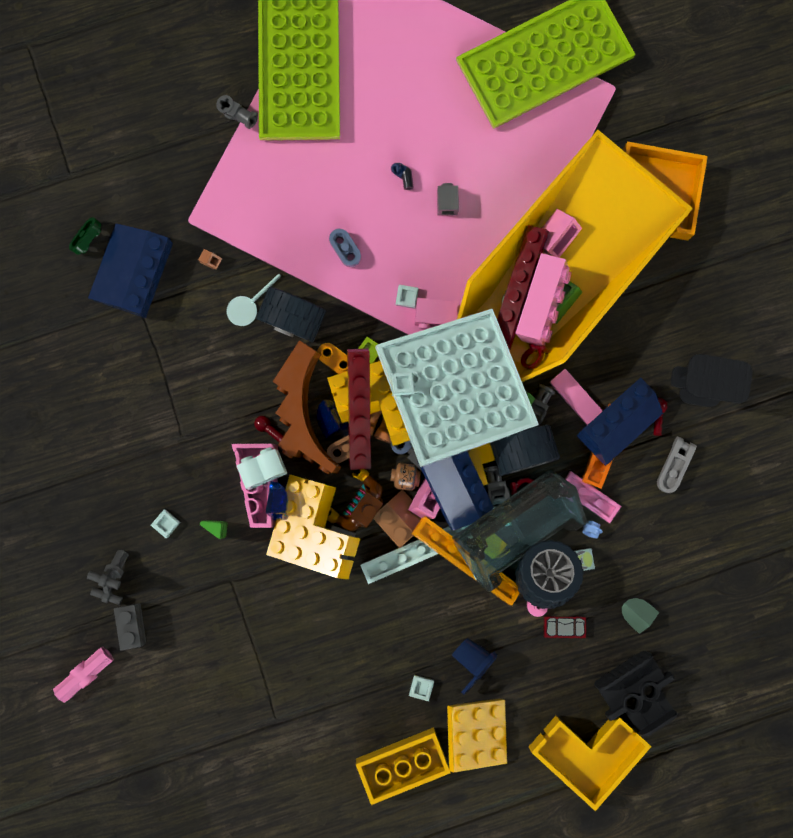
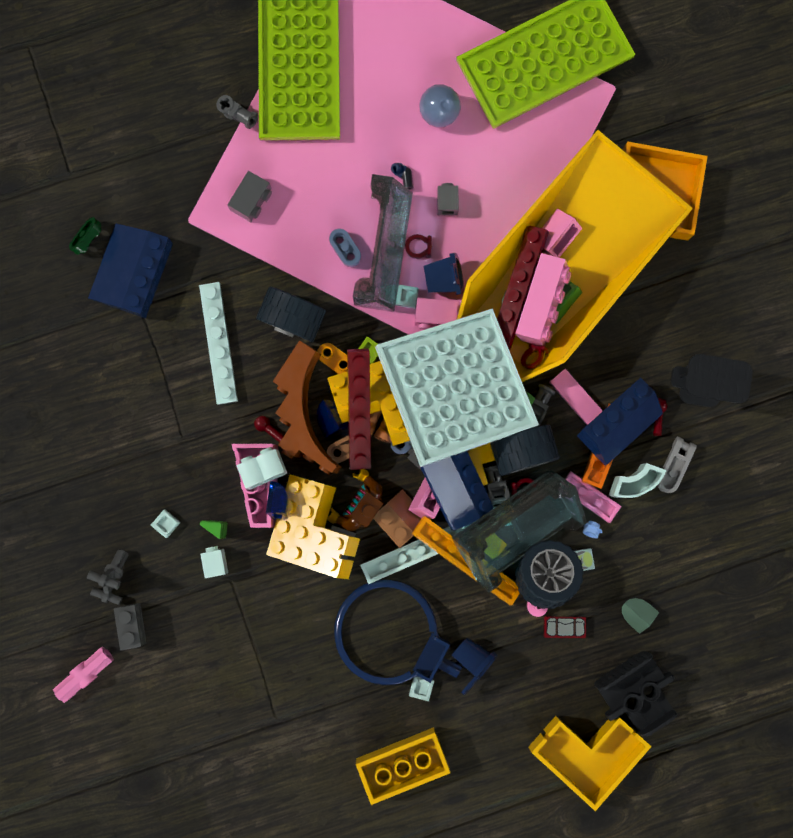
(210, 259): nougat piece -> none
(214, 562): none -> light aqua brick
(218, 343): none -> light aqua plate
(243, 310): light aqua piece -> none
(250, 196): none -> dark grey brick
(381, 288): none -> windscreen
(402, 383): light aqua tile -> none
(406, 476): medium nougat head -> none
(426, 240): none -> dark red piece
(431, 656): none -> dark blue brick
(440, 105): none -> sand blue piece
(445, 275): none -> dark blue container
(477, 735): yellow plate -> none
(637, 484): none -> light aqua brick

